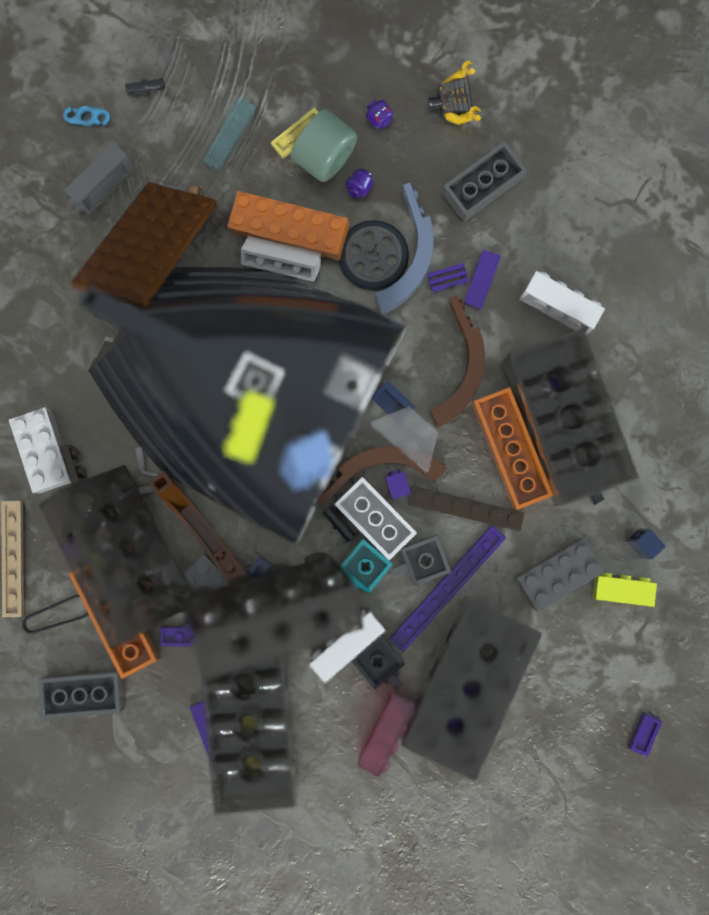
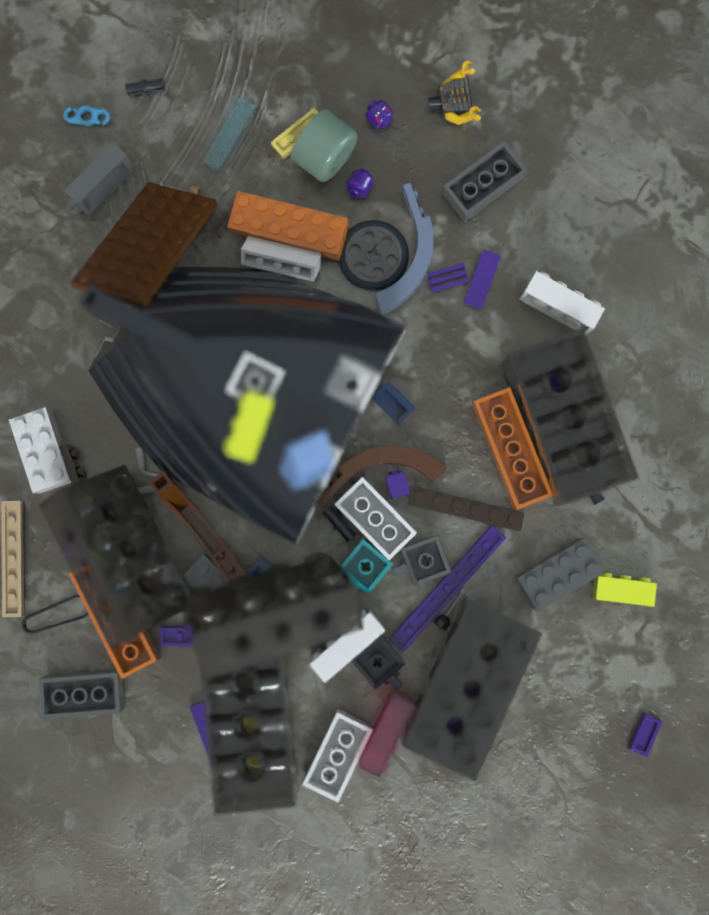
(337, 755): none -> white brick
(409, 434): clear wing -> none
(442, 620): none -> hinge
(474, 371): reddish brown arch -> none
(645, 543): dark blue panel -> none

